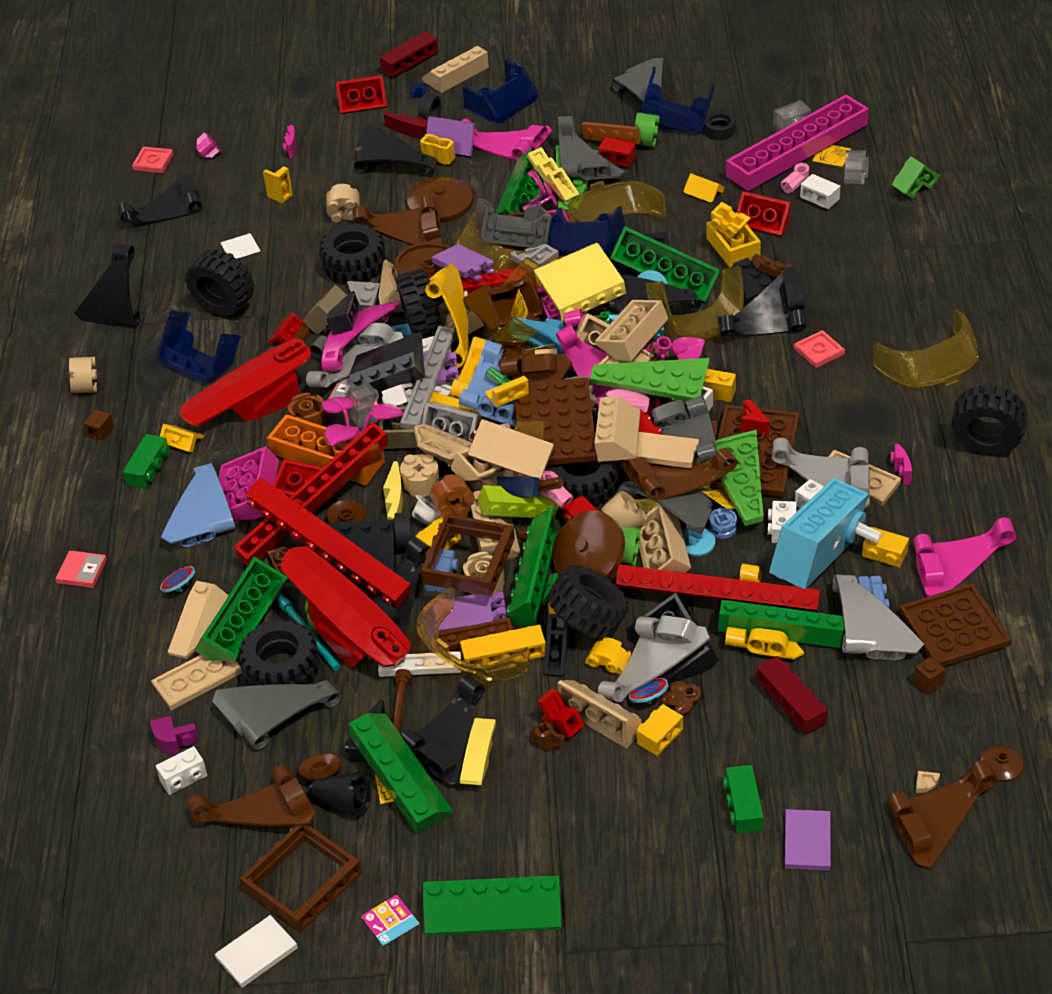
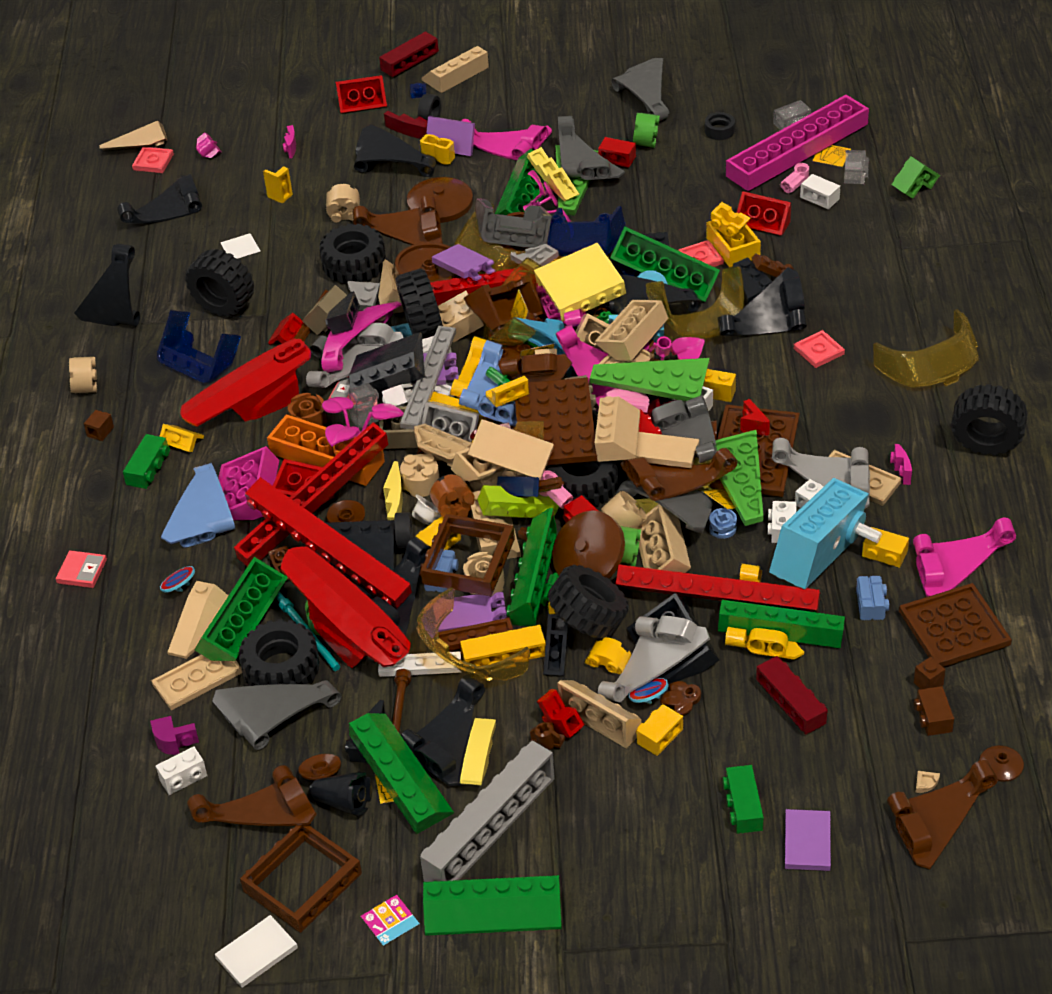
(146, 136): none -> tan wedge
(449, 285): yellow panel -> none
(488, 815): none -> light grey brick
(504, 101): clear blue windscreen -> none
(599, 131): dark orange plate -> none
(630, 195): clear yellow piece -> none
(674, 114): clear blue windscreen -> none
(697, 543): medium azure piece -> none
(702, 188): yellow panel -> none
(704, 252): none -> coral tile
(871, 624): light grey panel -> none
(934, 711): none -> reddish brown brick

